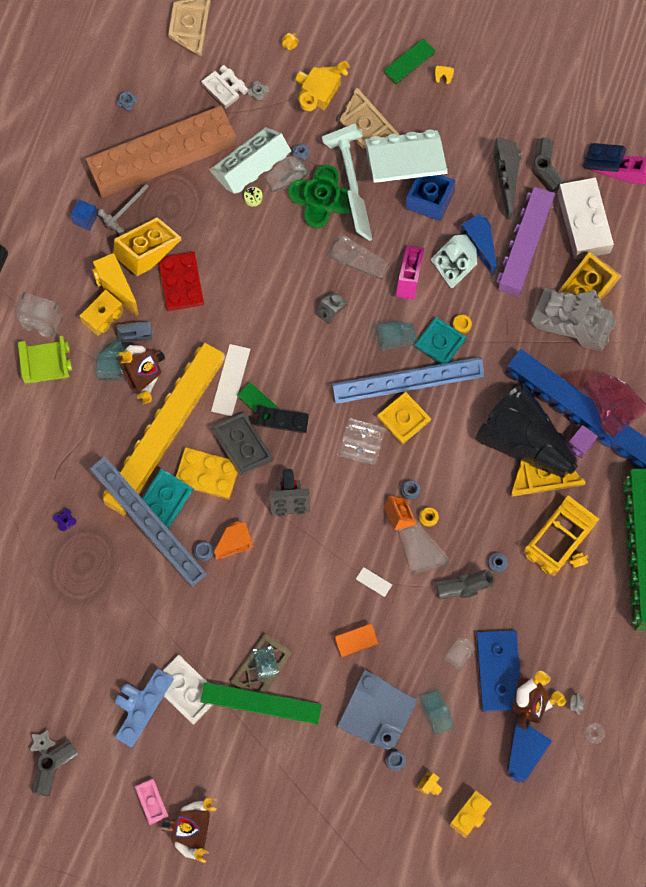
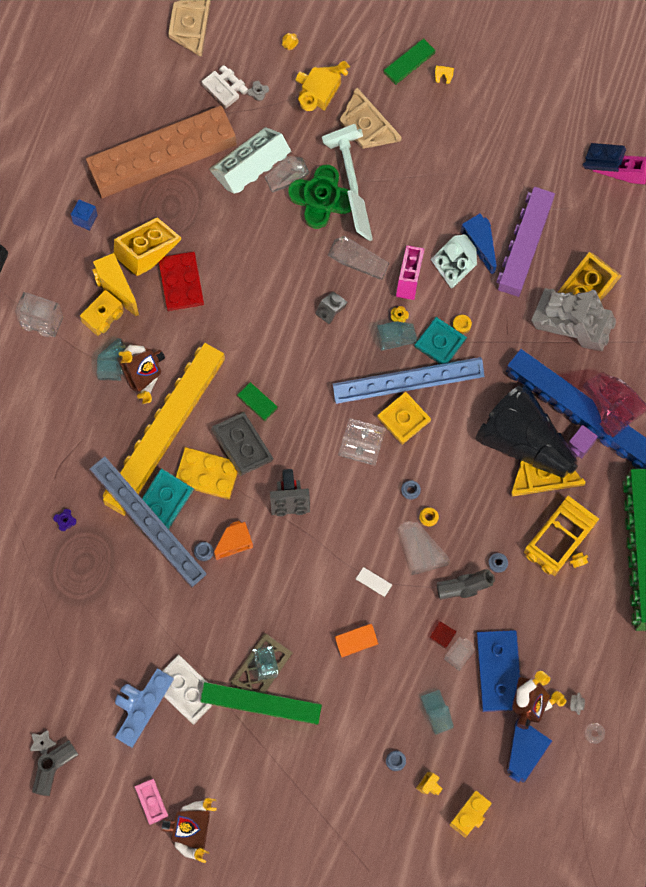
(44, 361): lime panel -> none
(111, 221): light grey piece -> none
(127, 96): sand blue plate -> none
(135, 331): sand blue arm -> none
(230, 380): white sticker -> none
(253, 196): yellowish green tile -> none
(282, 419): black plate -> none
(301, 147): sand blue plate -> none
(377, 711): sand blue slope -> none
(399, 513): orange slope -> none
(404, 314): none -> yellow plate
(405, 156): light aqua slope -> none
(431, 195): blue brick -> none
(443, 635): none -> clear red tile
(507, 165): dark grey wedge -> none
(549, 173): dark grey piece -> none
(585, 218): white brick -> none

